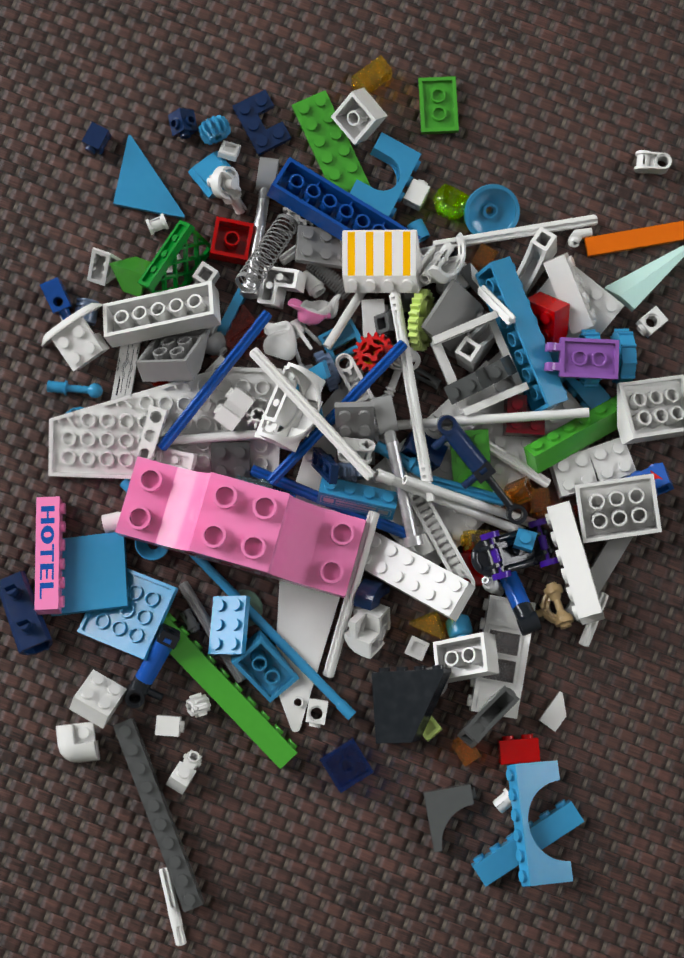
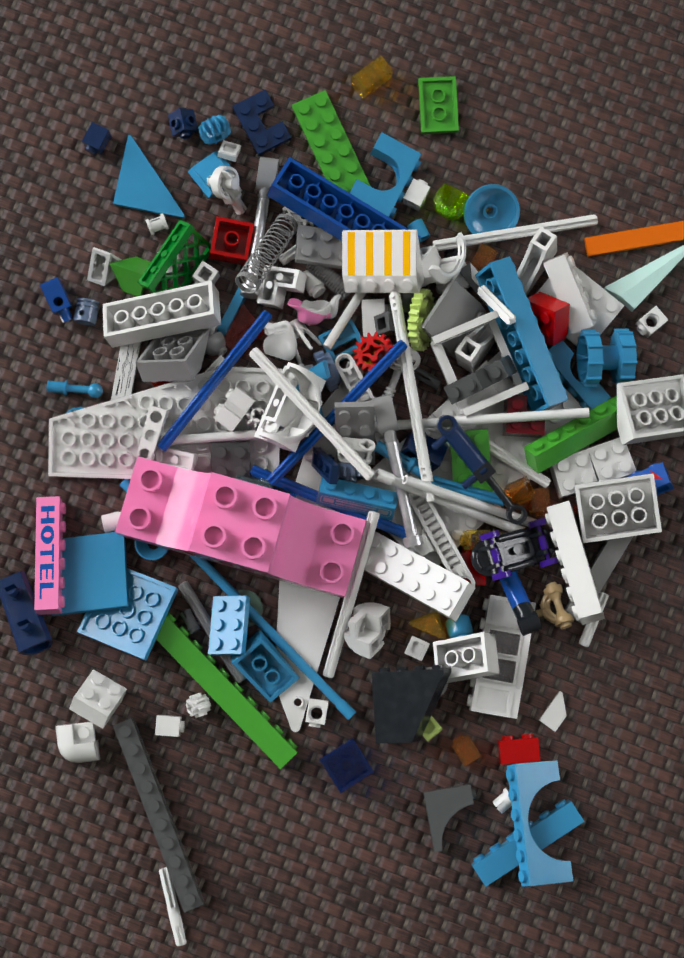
(76, 339): white piece -> none
(165, 641): piece -> none
(184, 771): white brick -> none
(359, 116): white brick -> none
(370, 593): dark blue brick -> none
(445, 252): white pin -> none
(488, 716): dark grey arch -> none
(492, 586): white piece -> none
(525, 540): dark azure plate -> none
(577, 235): white arm -> none
(585, 358): medium lavender tile -> none
(648, 162): white piece -> none

